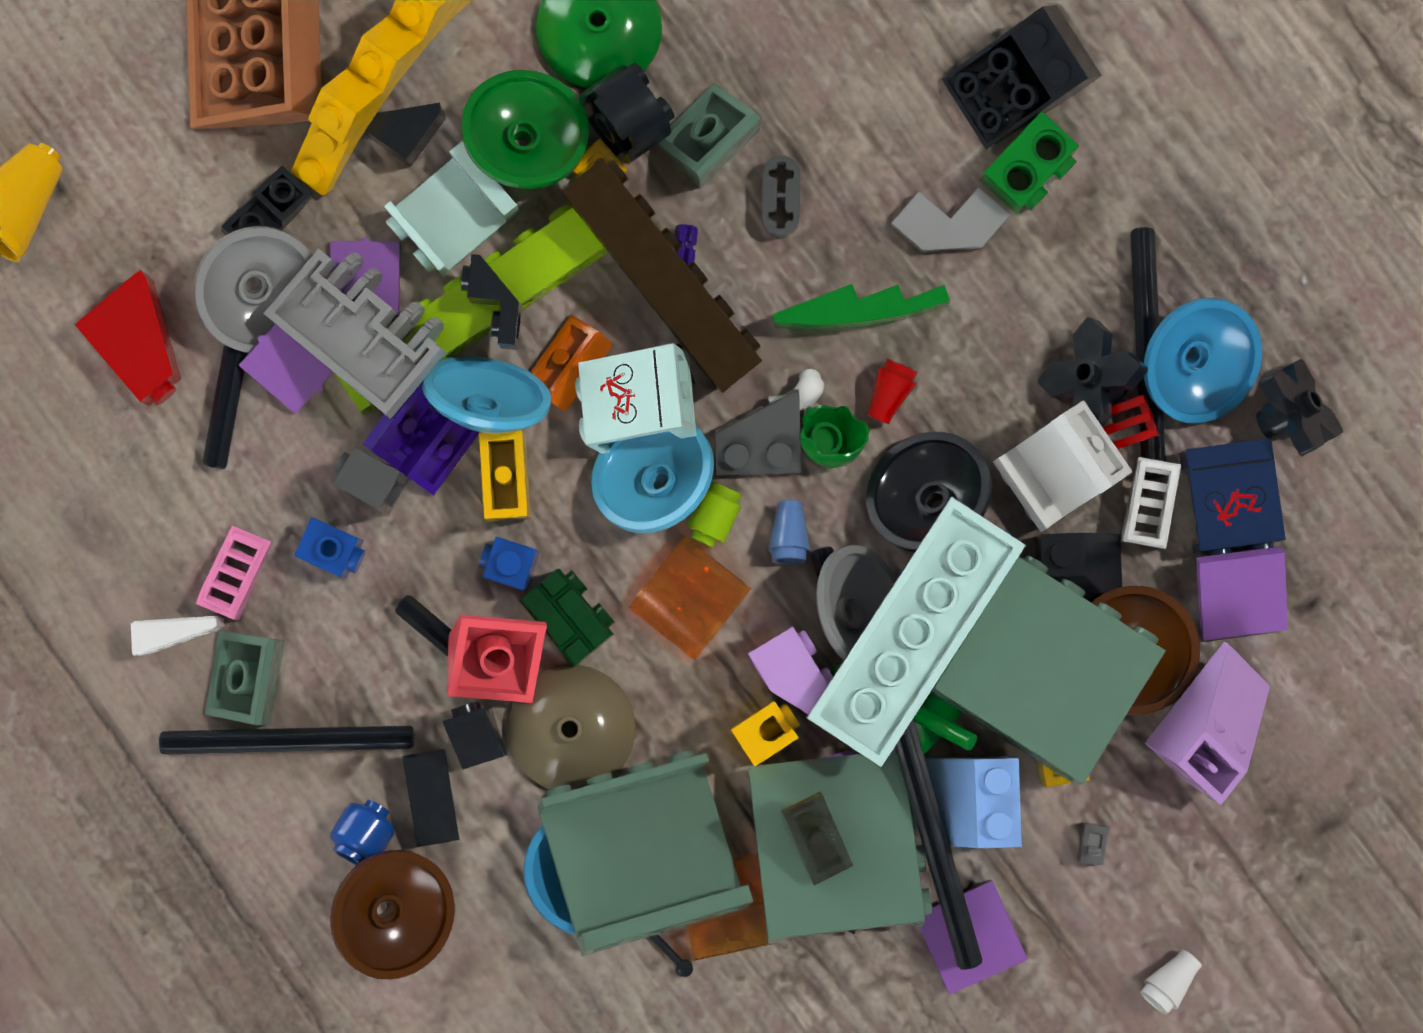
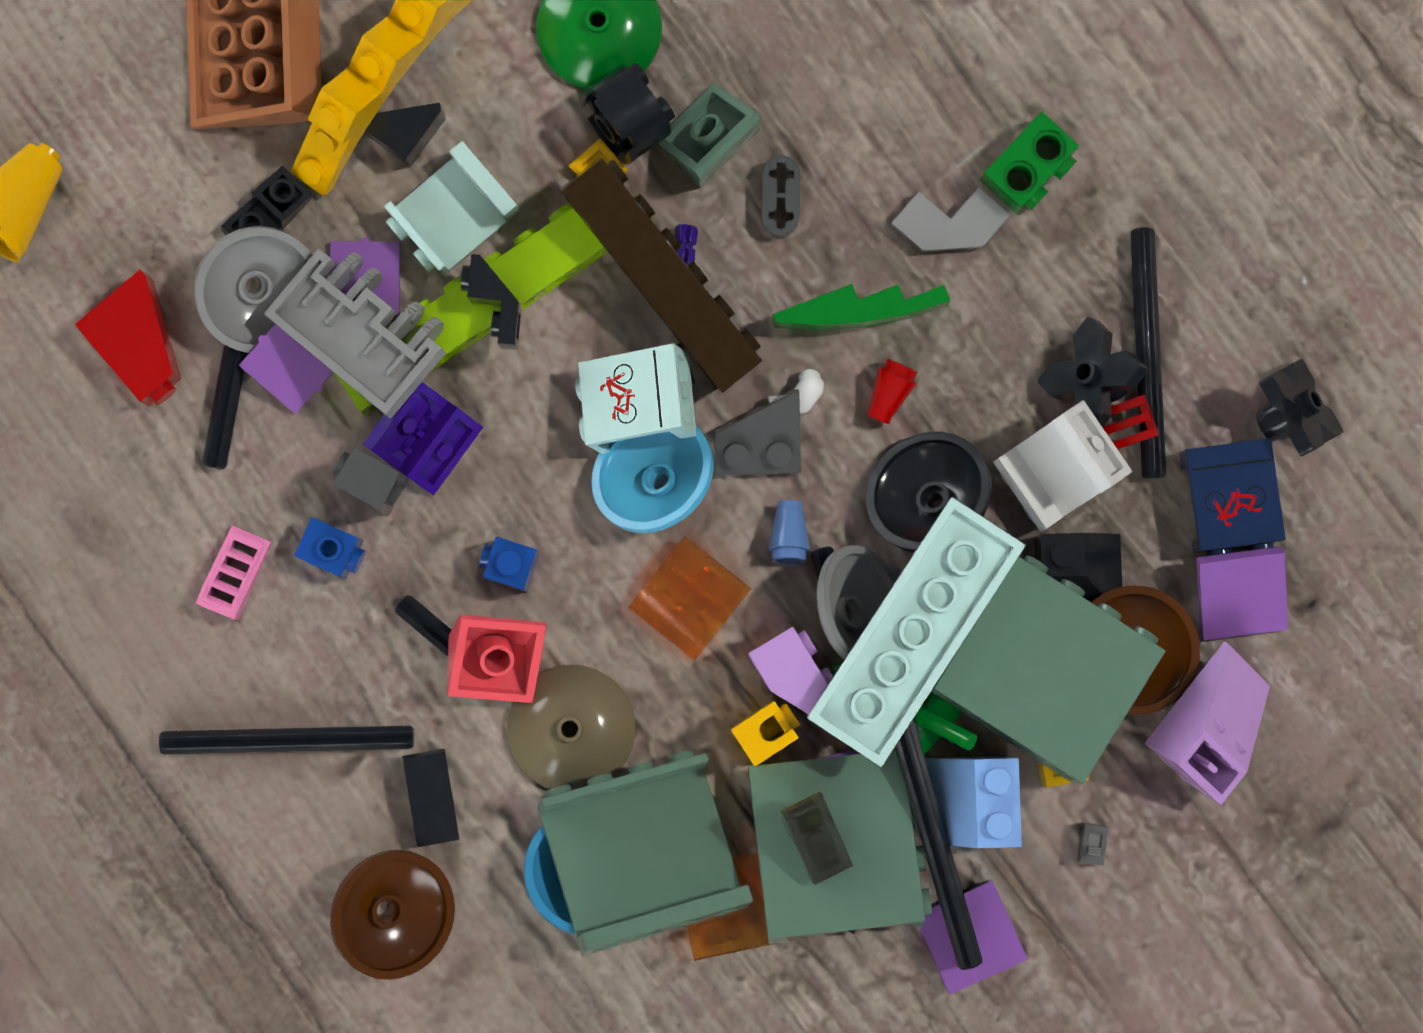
(159, 634): white slope -> none
(244, 678): sand green slope -> none
(361, 831): blue head -> none
(474, 735): black slope -> none
(486, 394): medium azure dish -> none
(504, 476): yellow brick -> none
(529, 108): green dish -> none
(559, 362): orange slope -> none
(569, 617): dark green brick -> none
(683, 966): black hinge -> none
(715, 515): lime brick -> none
(832, 436): green hair -> none
(1021, 75): black slope -> none
(1166, 505): white slope -> none
(1170, 983): white cone -> none
(1217, 372): dark azure dish -> none

